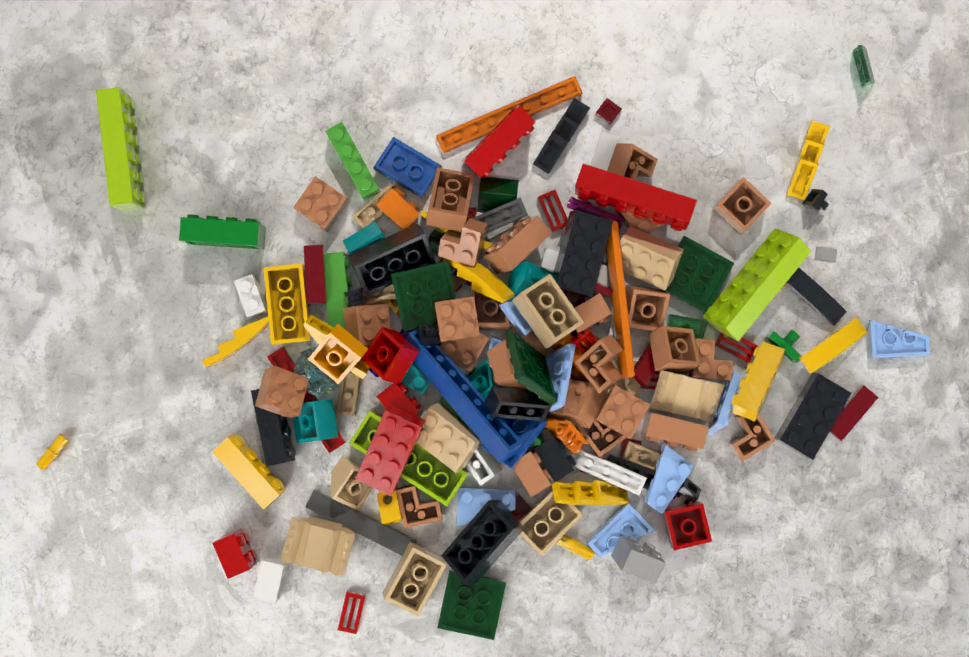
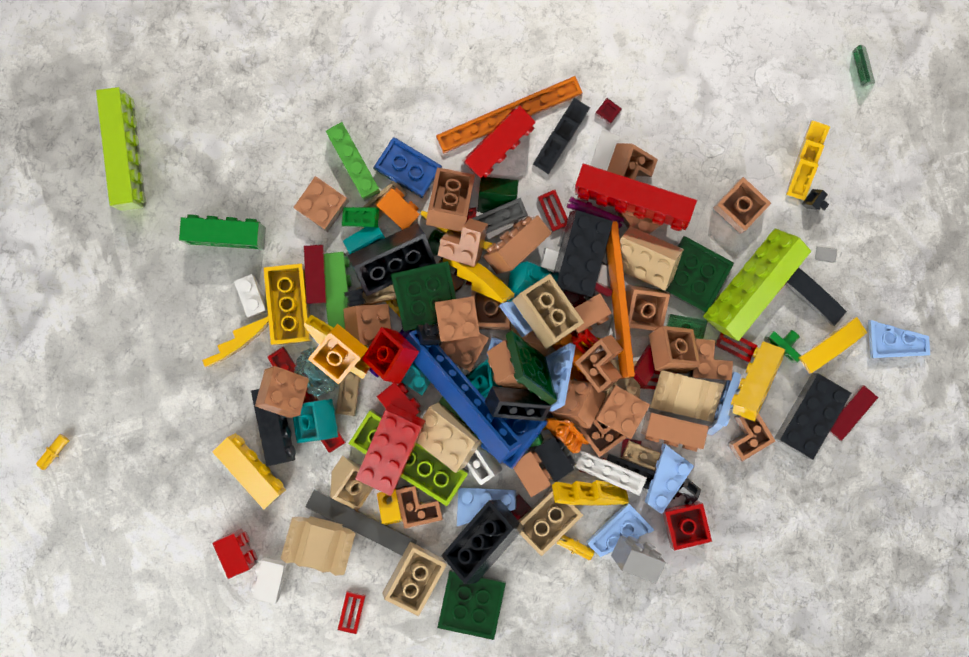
(360, 217): none -> green plate

